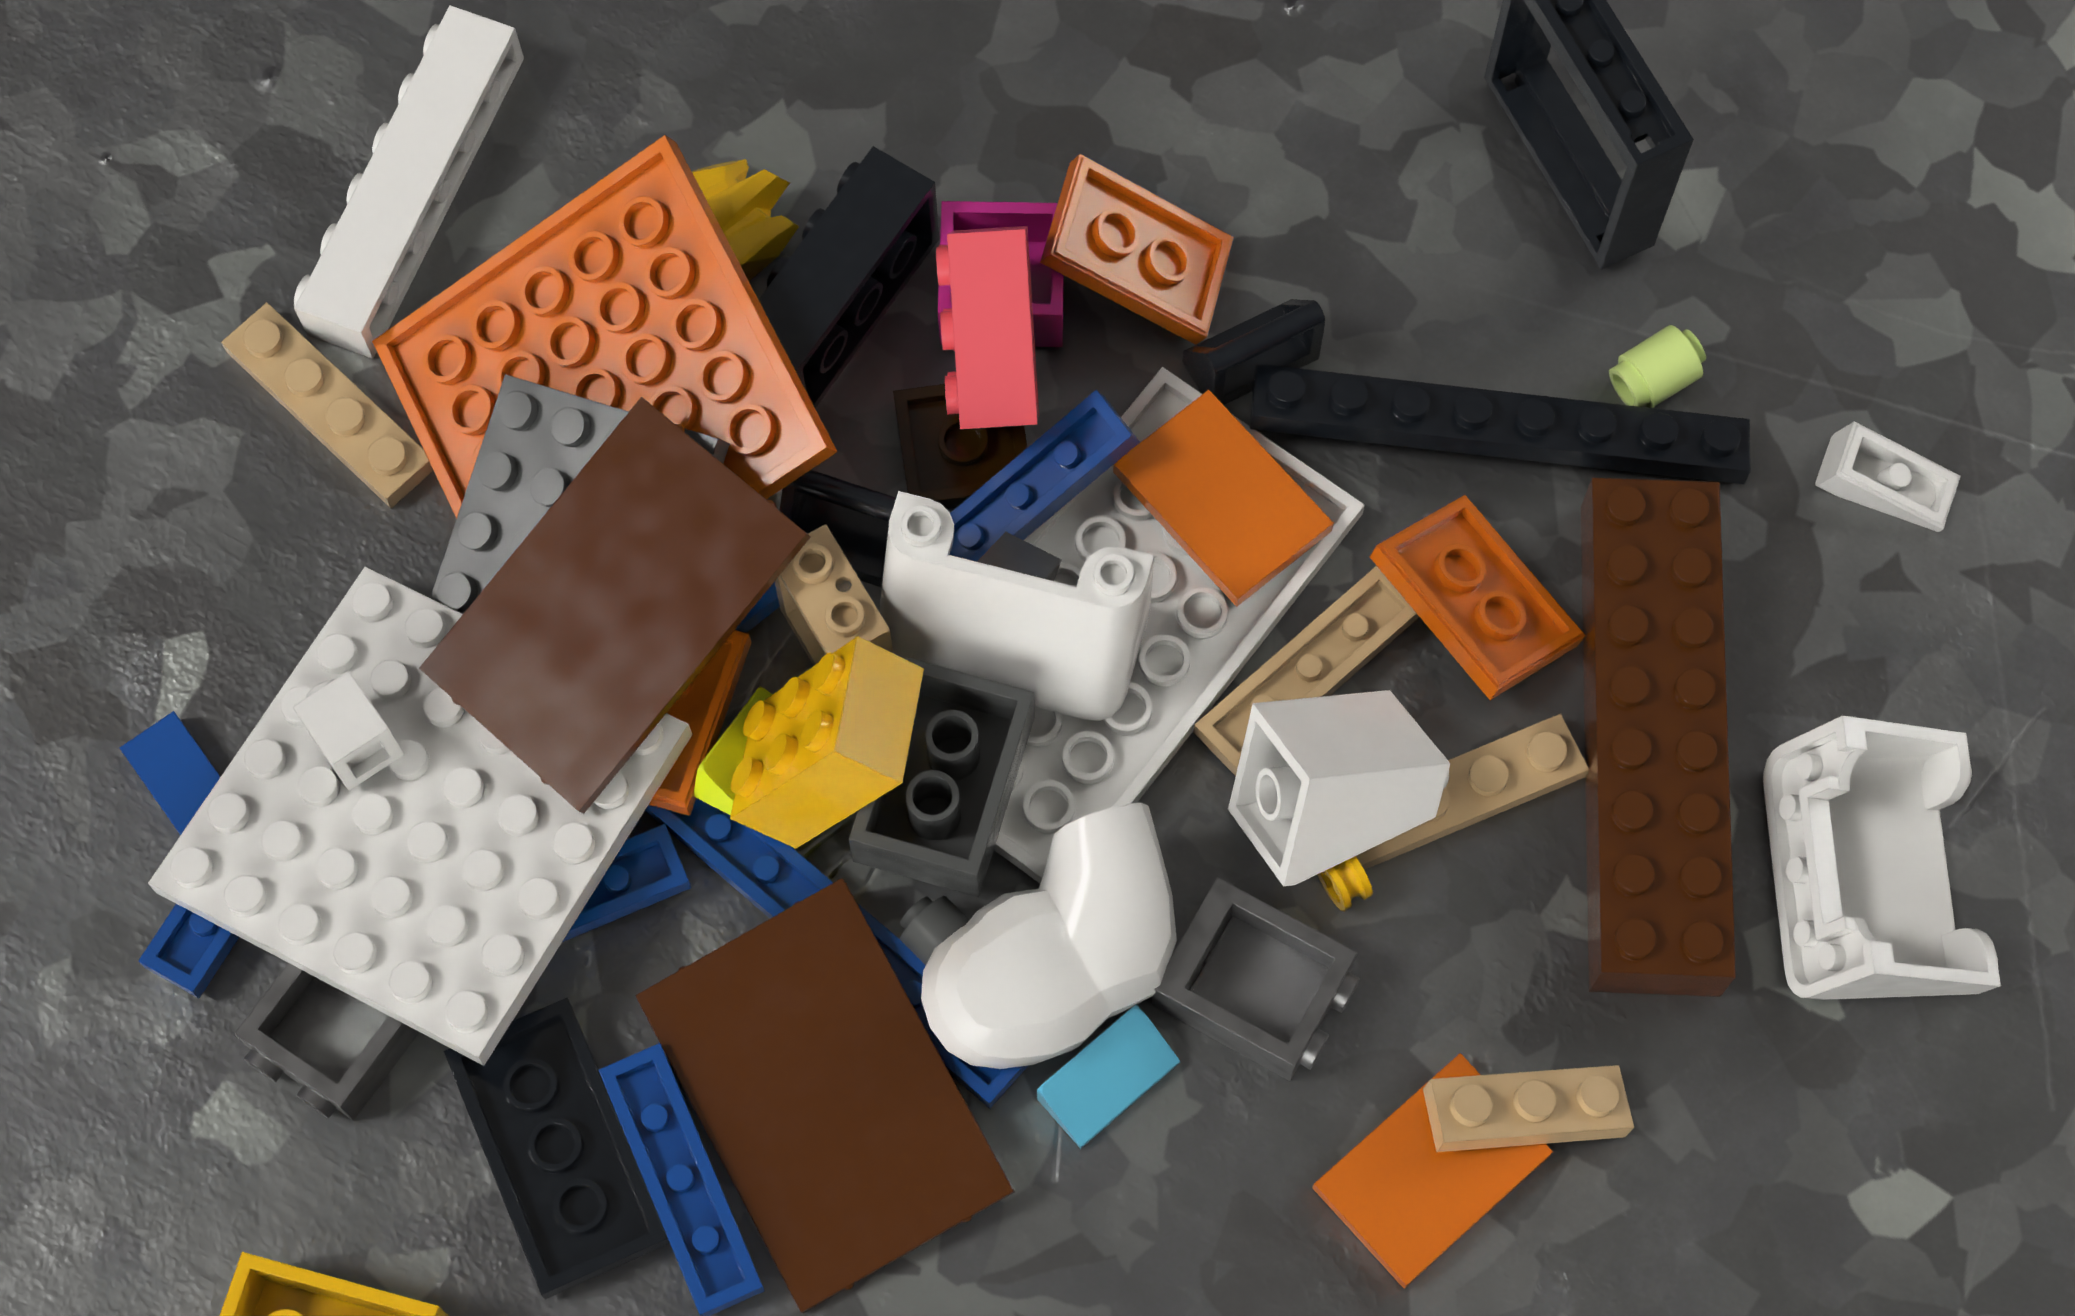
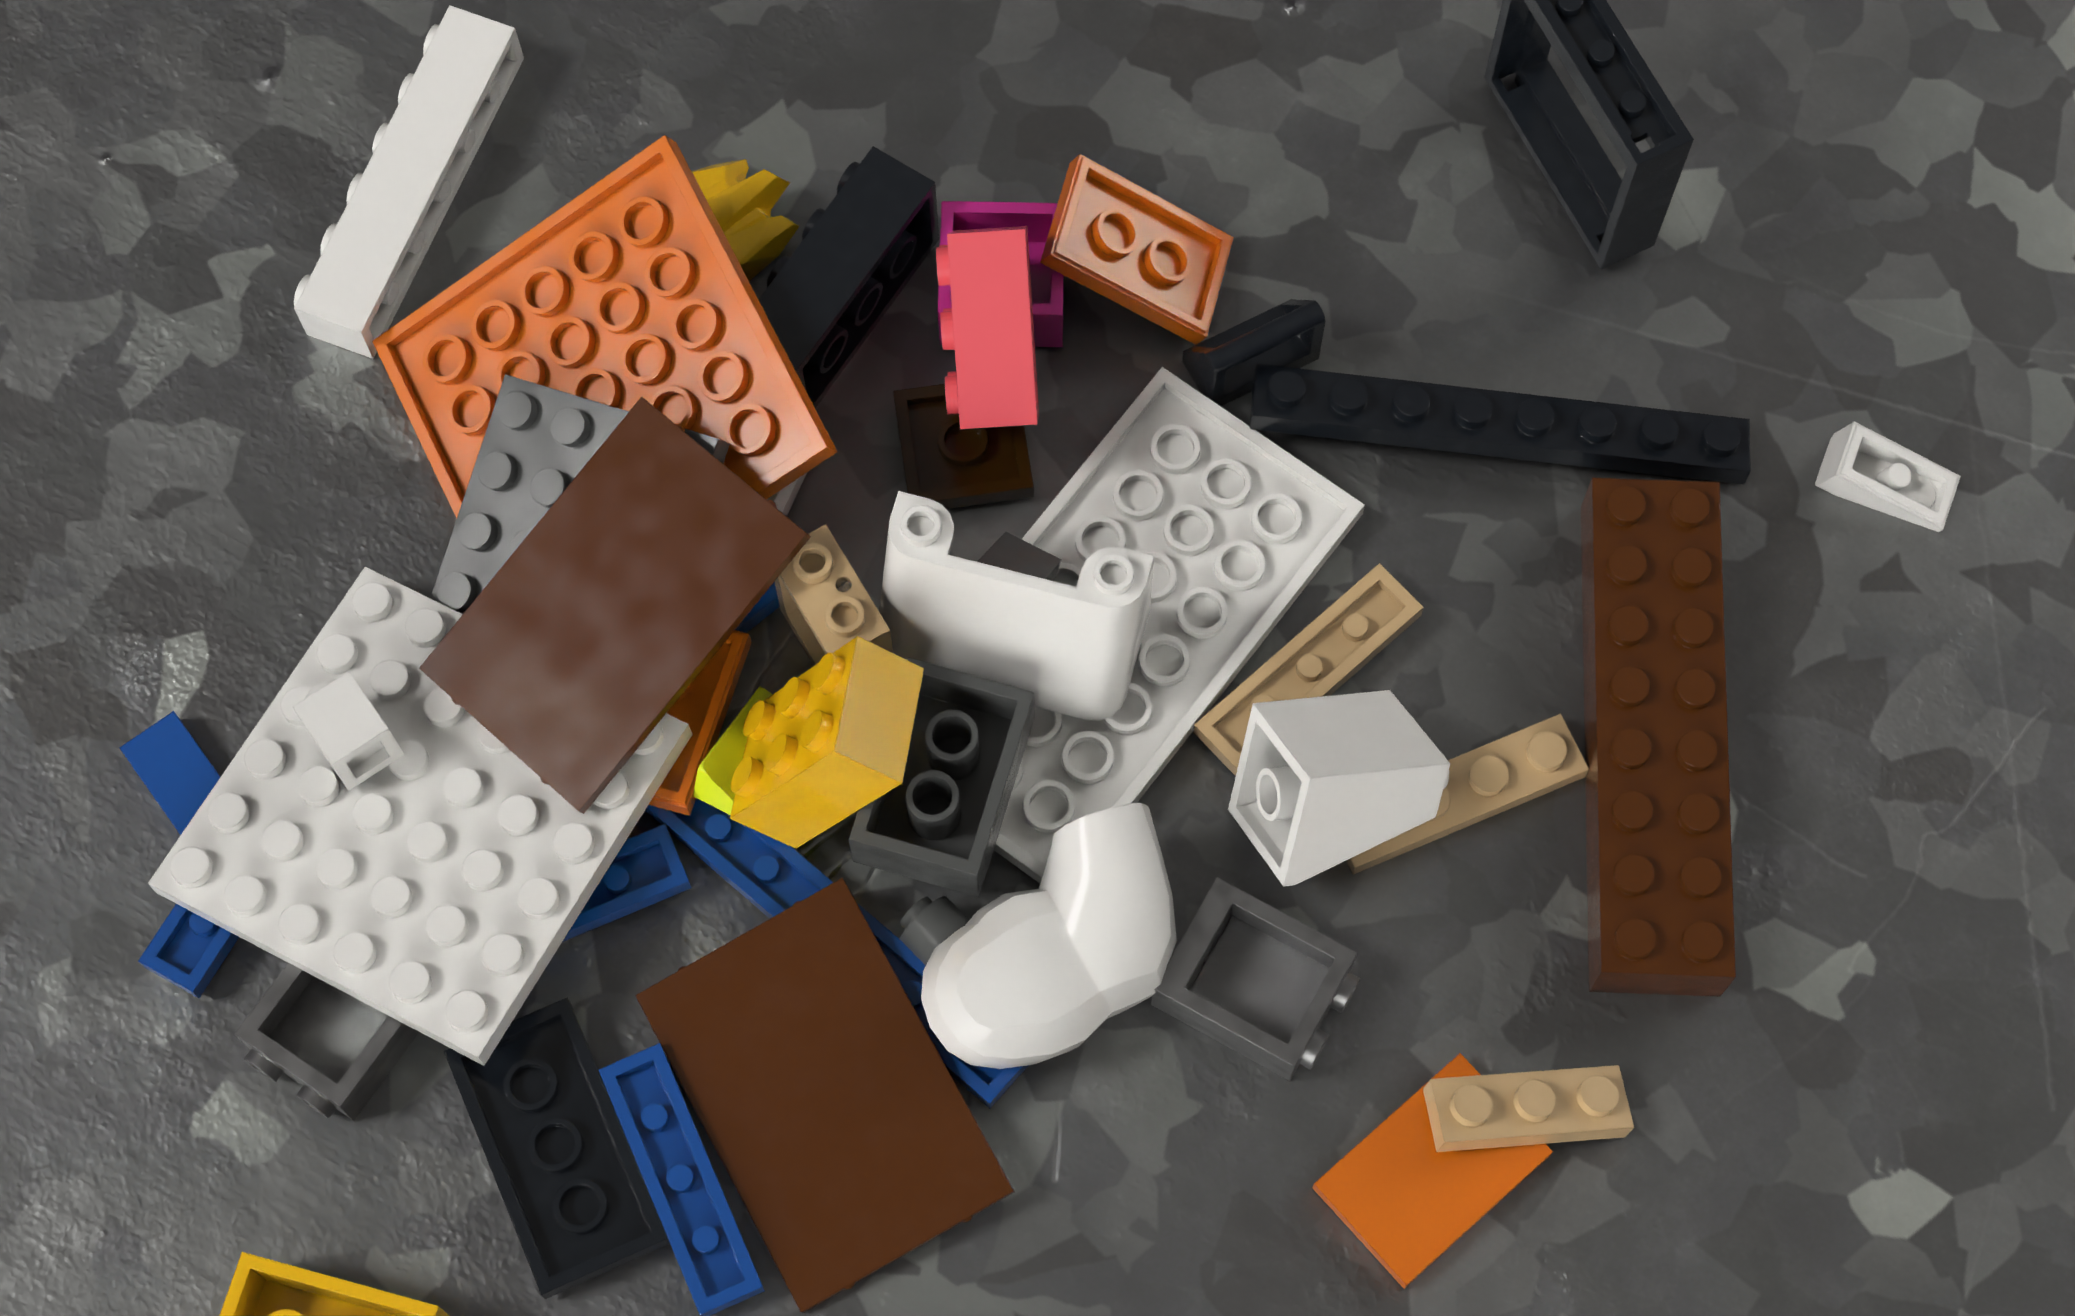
(328, 404): tan plate -> none
(852, 513): black tile -> none
(1042, 477): blue plate -> none
(1107, 1076): medium azure slope -> none
(1223, 497): orange tile -> none
(1346, 882): yellow bush -> none
(1477, 596): orange tile -> none
(1658, 367): yellowish green brick -> none
(1867, 863): white windscreen -> none

